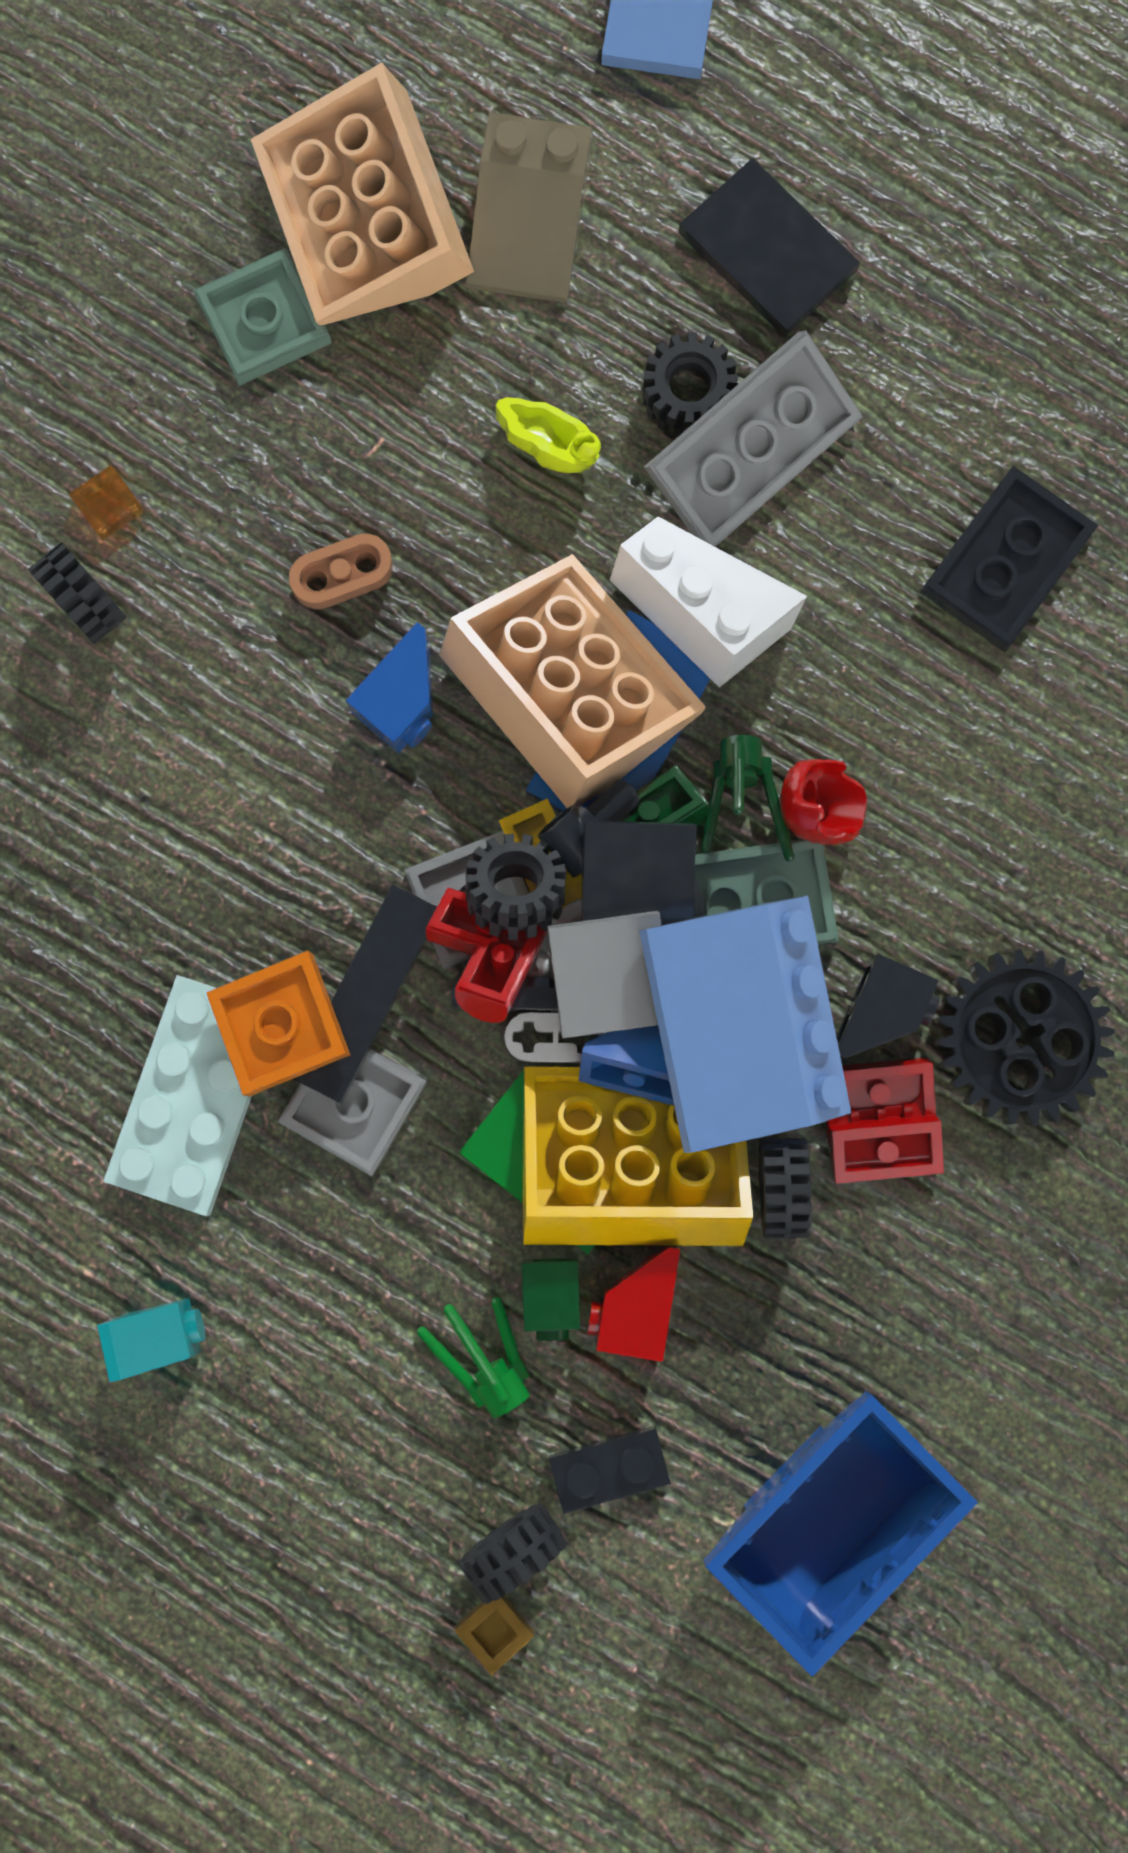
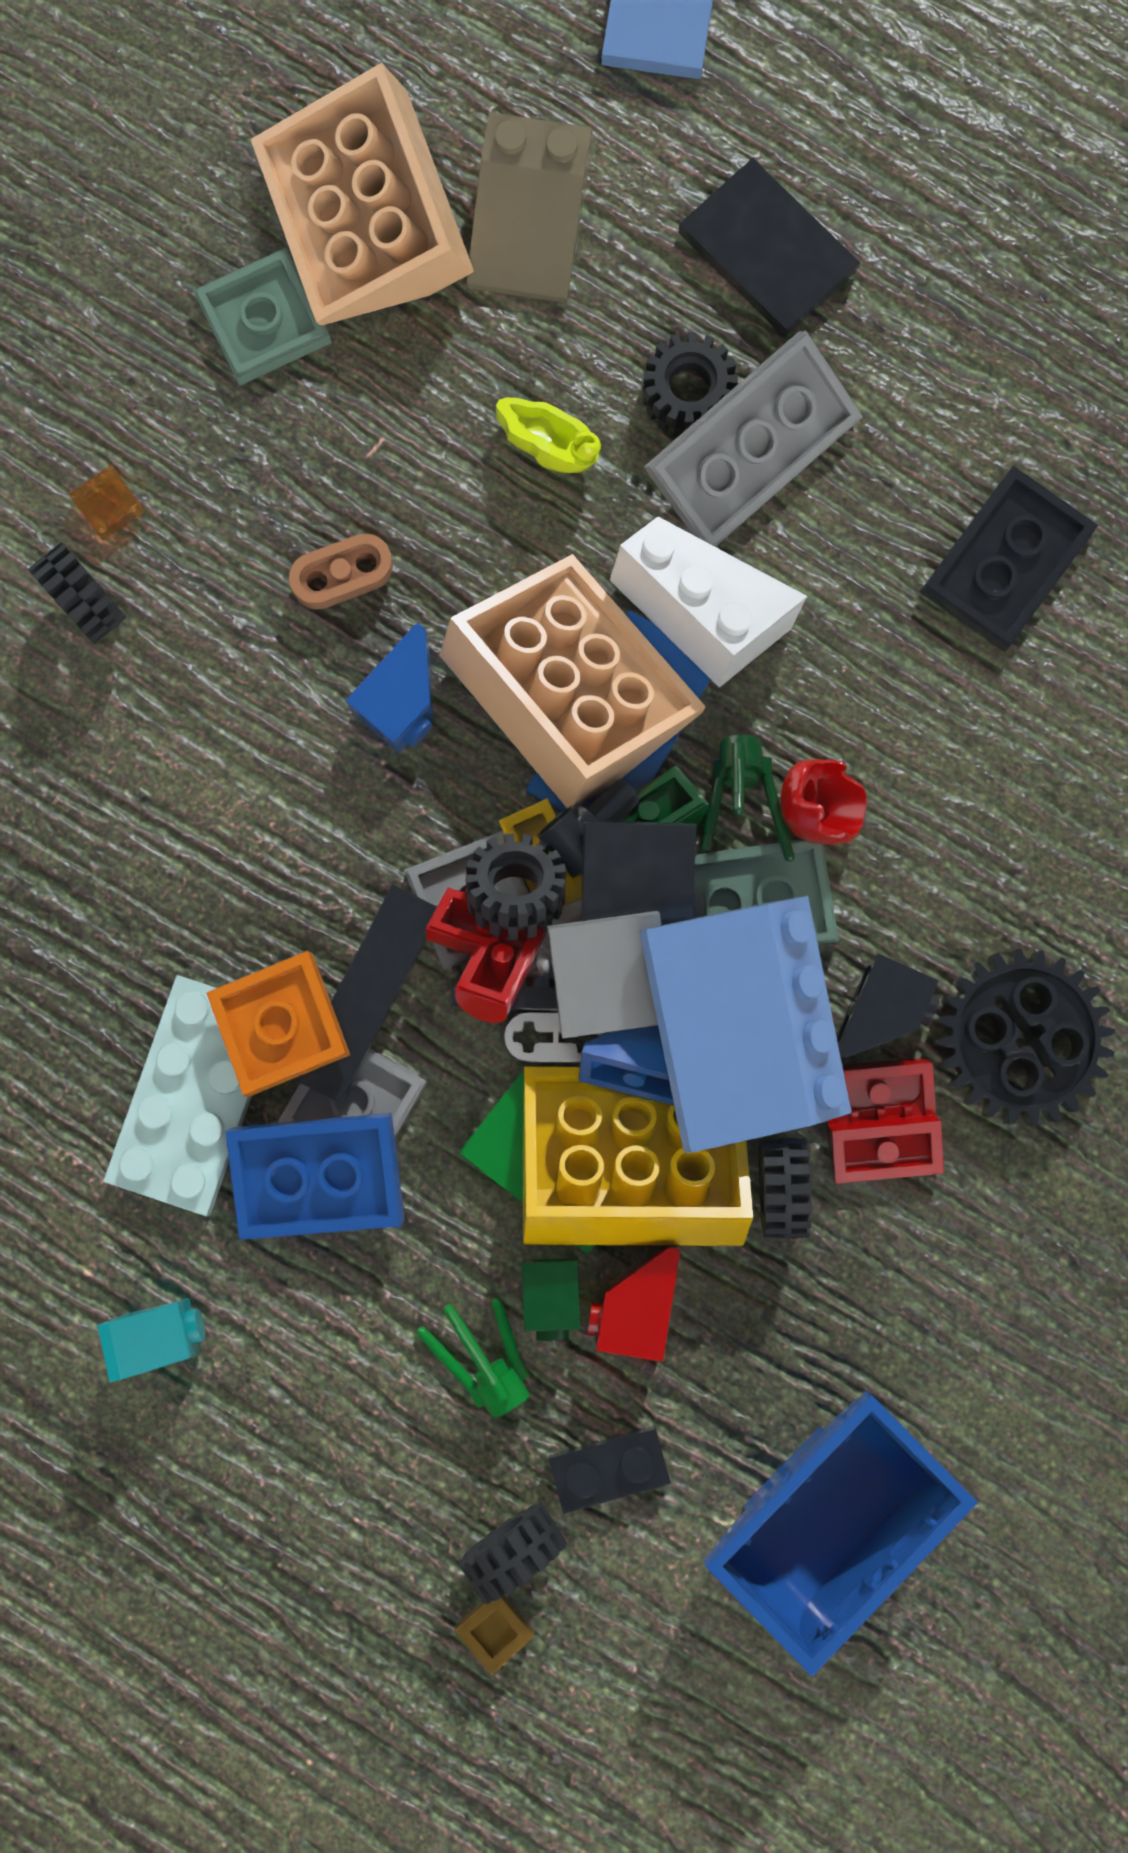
(315, 1176): none -> blue plate

